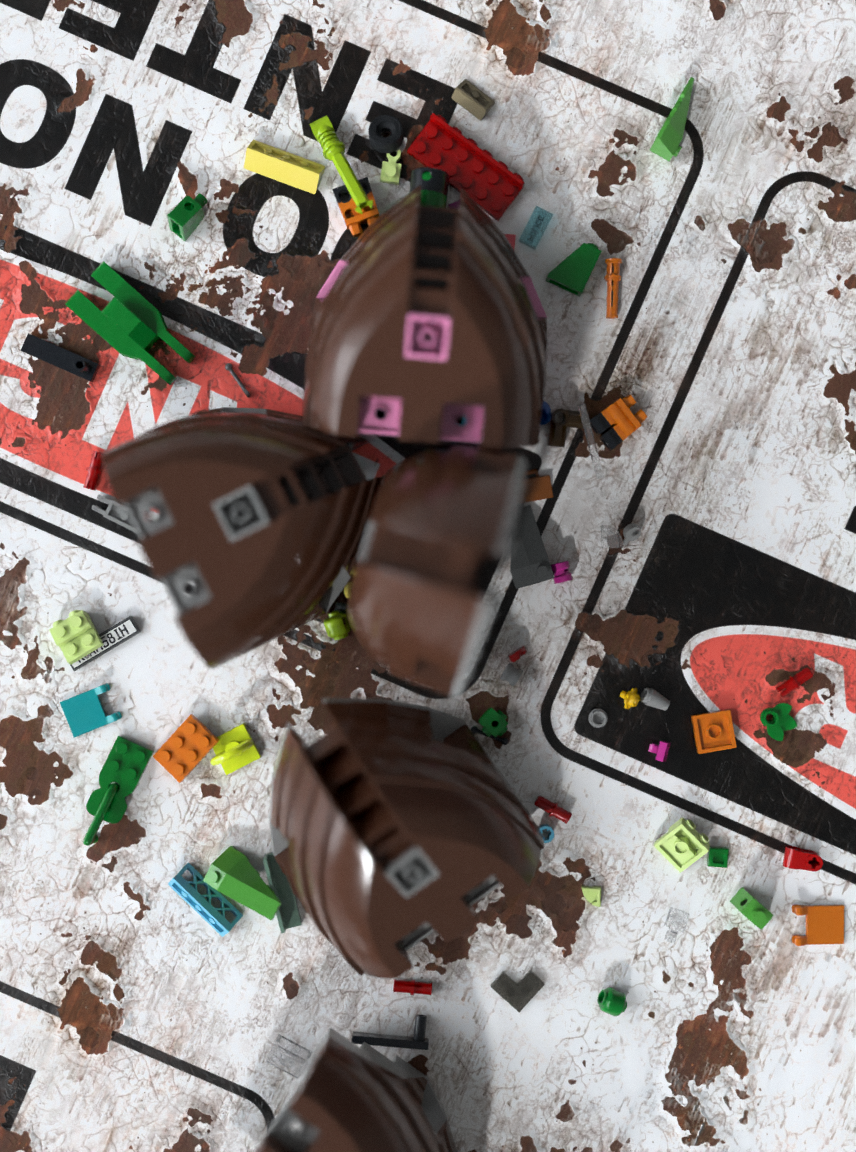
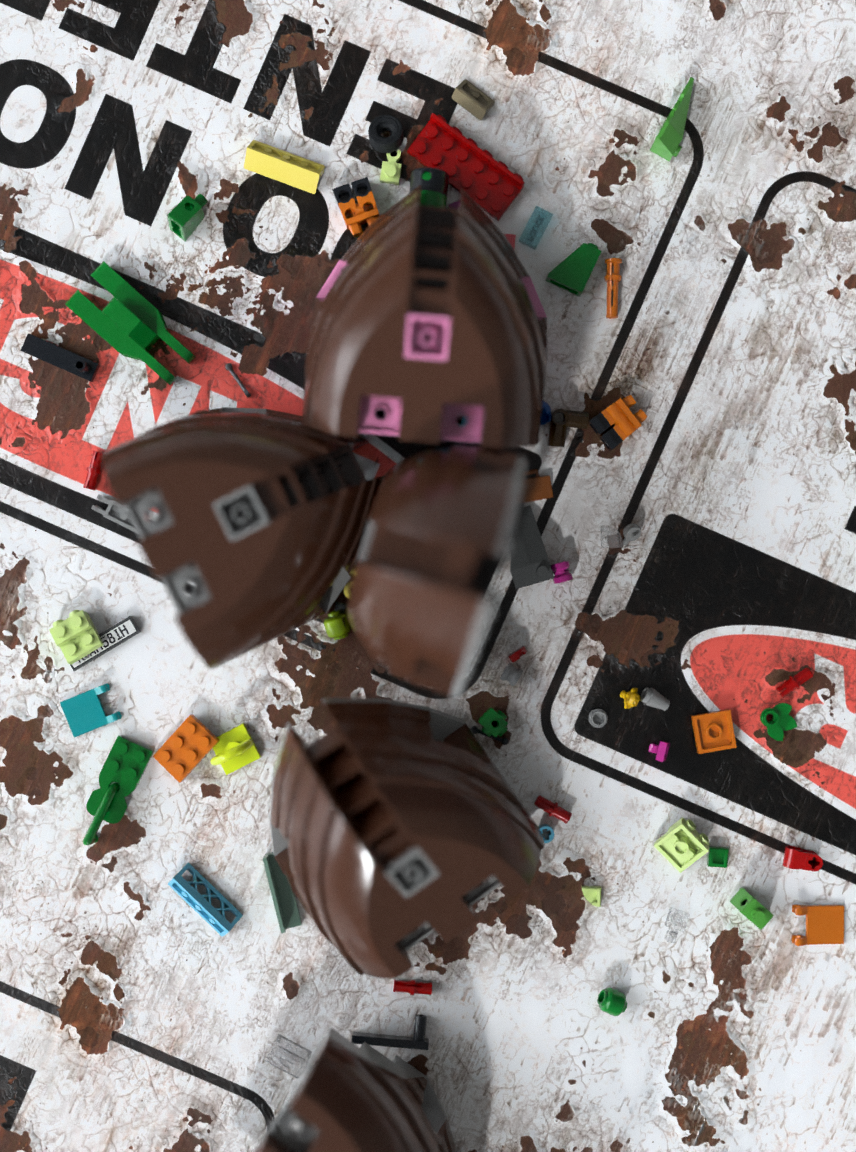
(238, 879): bright green wedge -> none
(334, 151): lime piece -> none
(517, 993): clear smoke tile -> none
(590, 440): clear bar -> none

